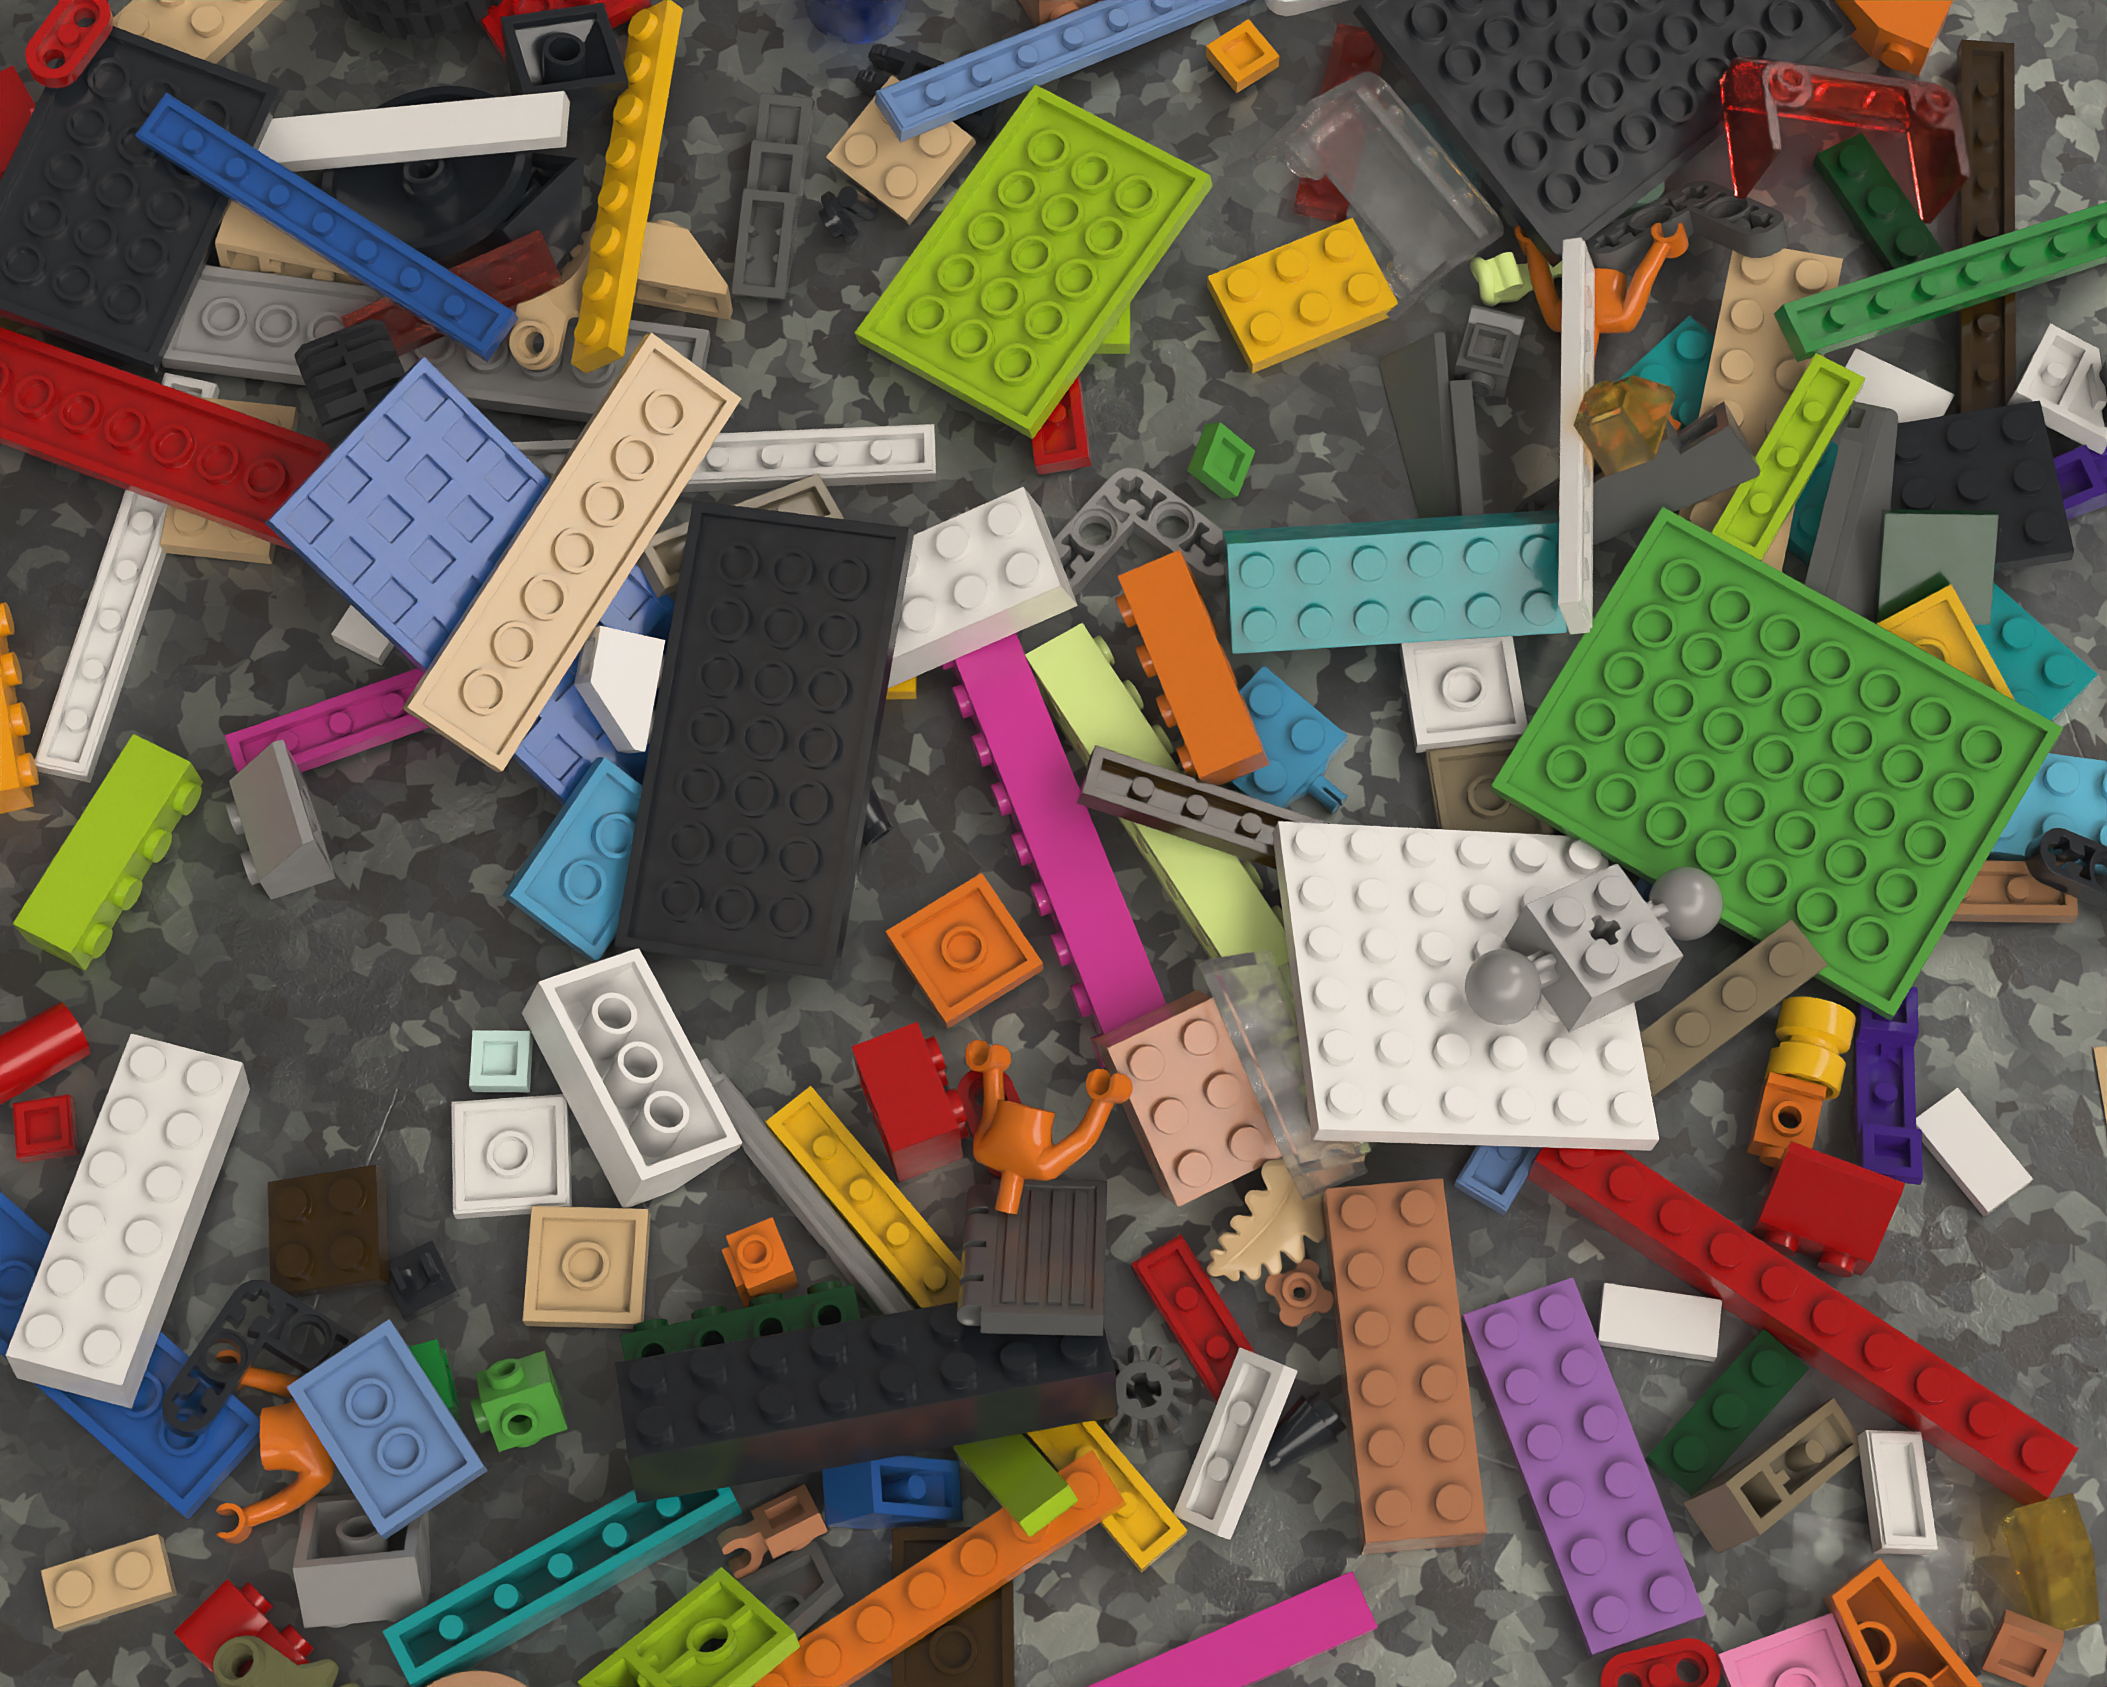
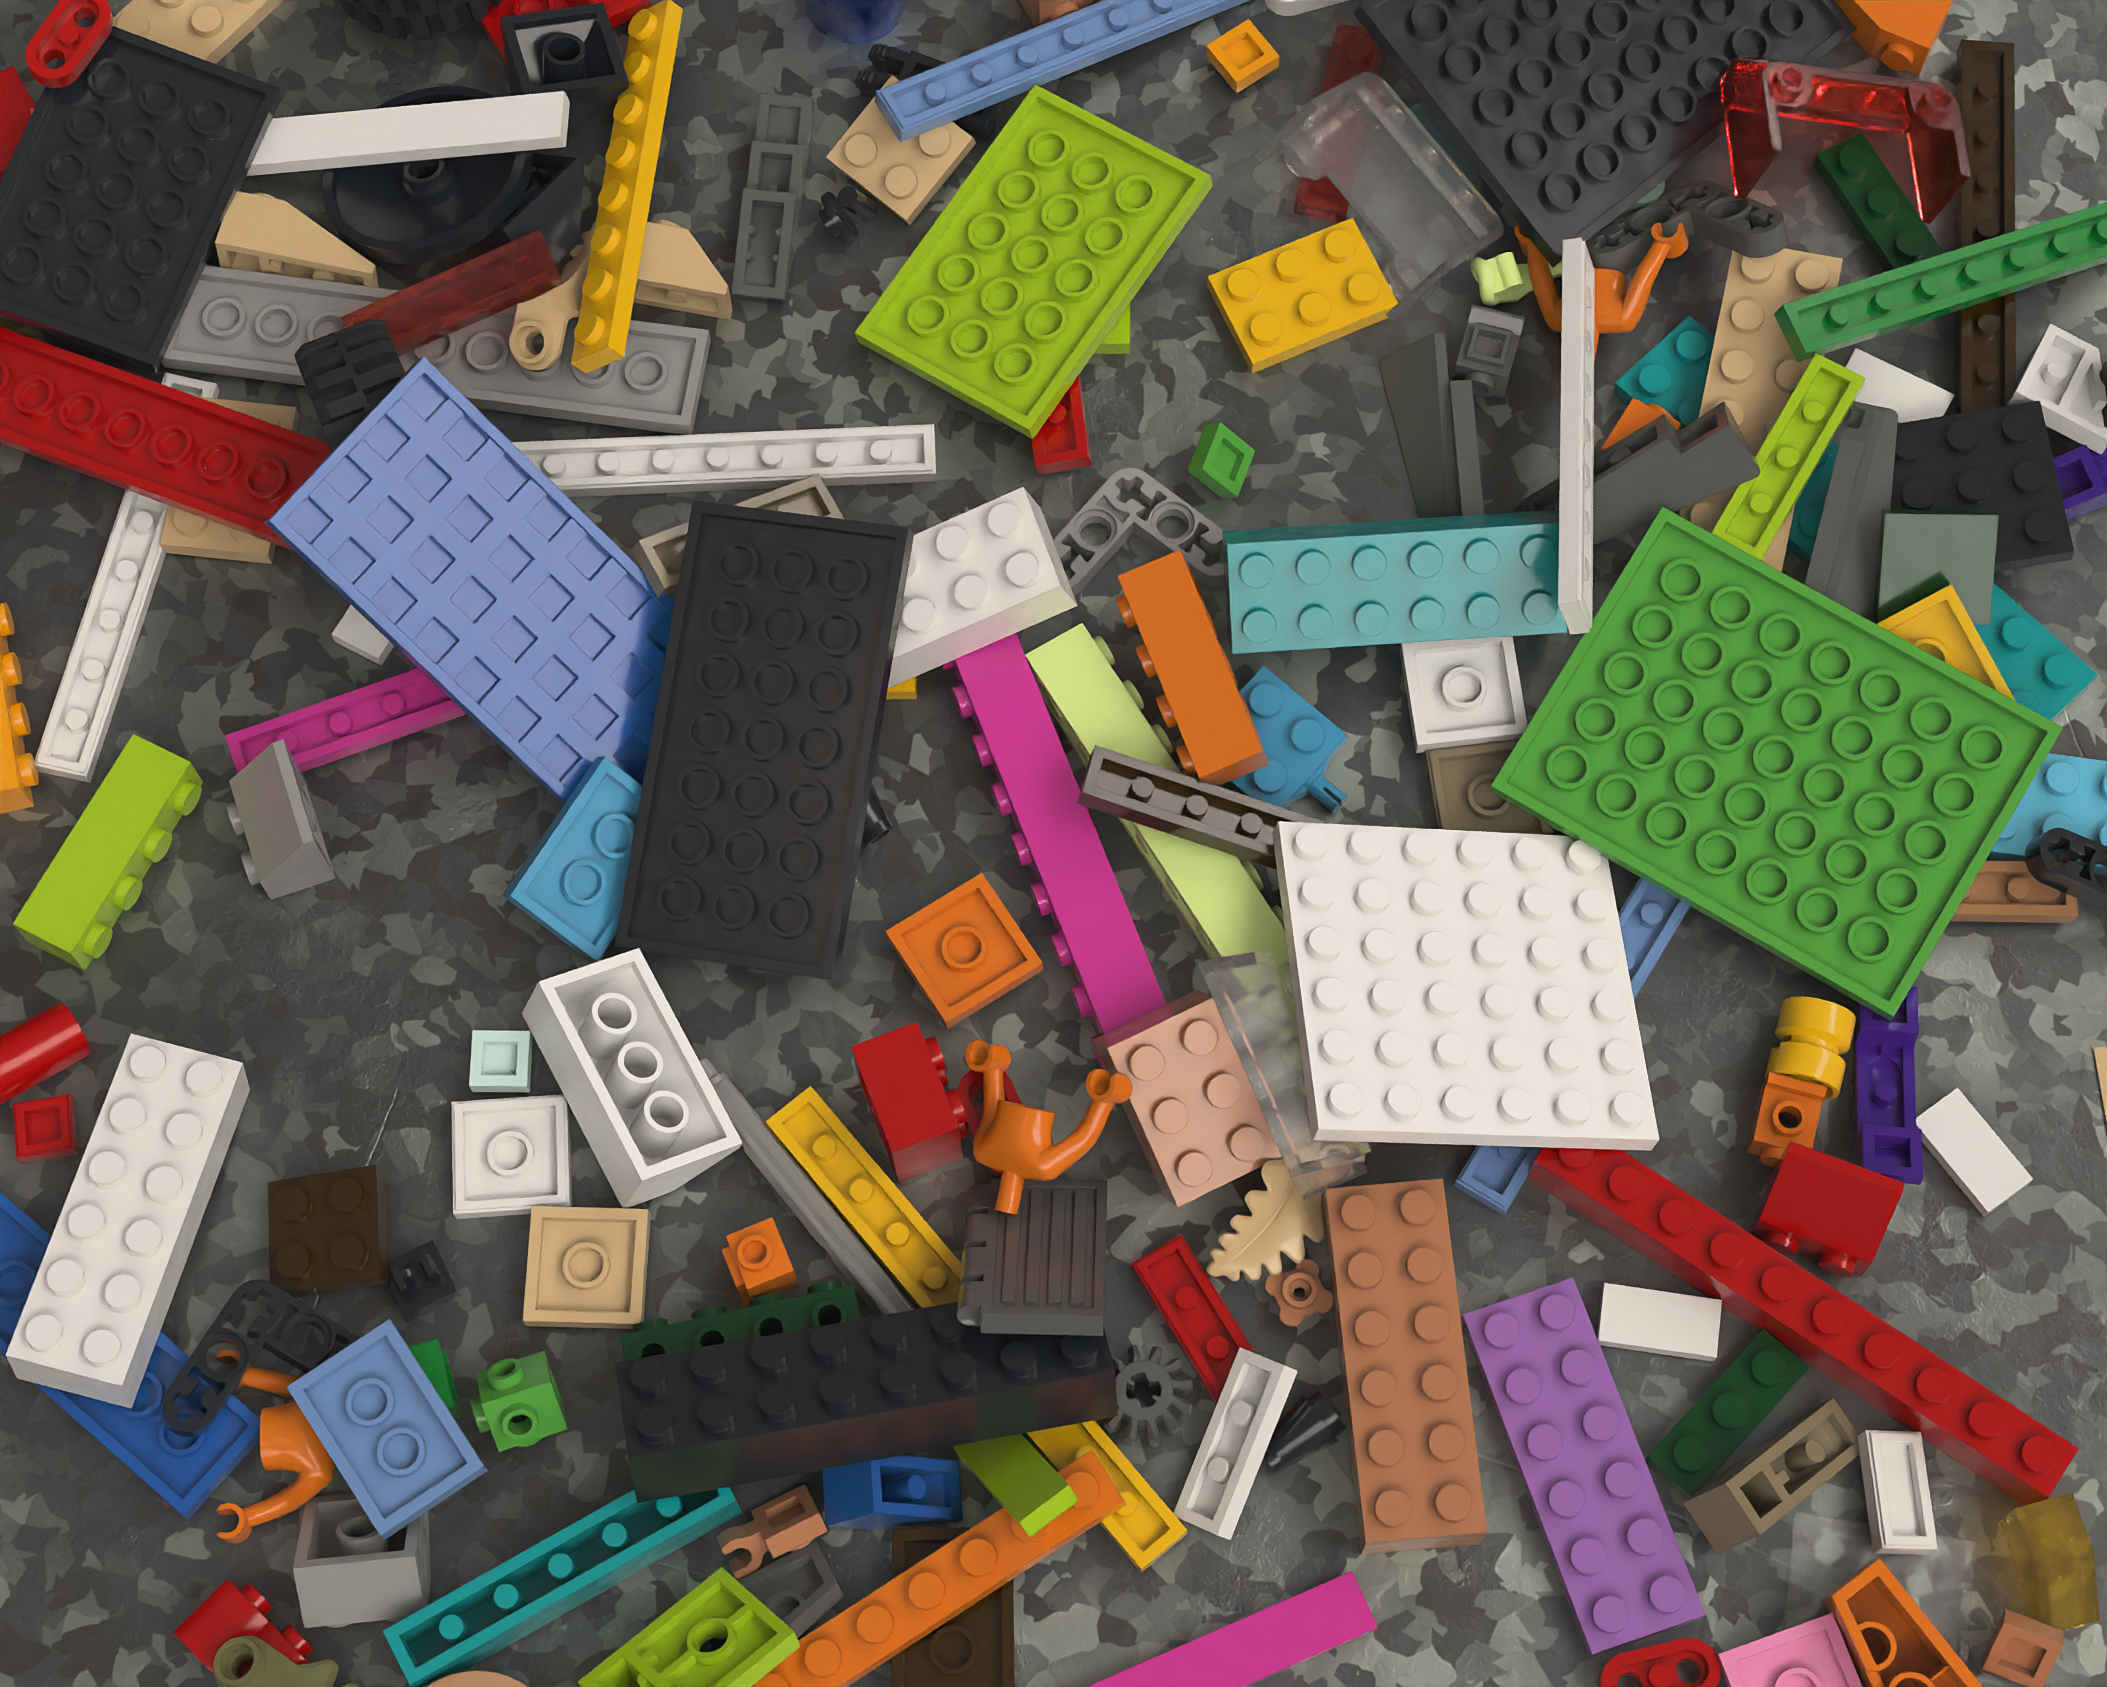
(108, 1582): tan plate -> none
(327, 227): blue tile -> none
(572, 553): tan plate -> none
(619, 684): white slope -> none
(1593, 946): light grey brick -> none
(1624, 421): clear yellow slope -> none
(1728, 1004): dark tan plate -> none

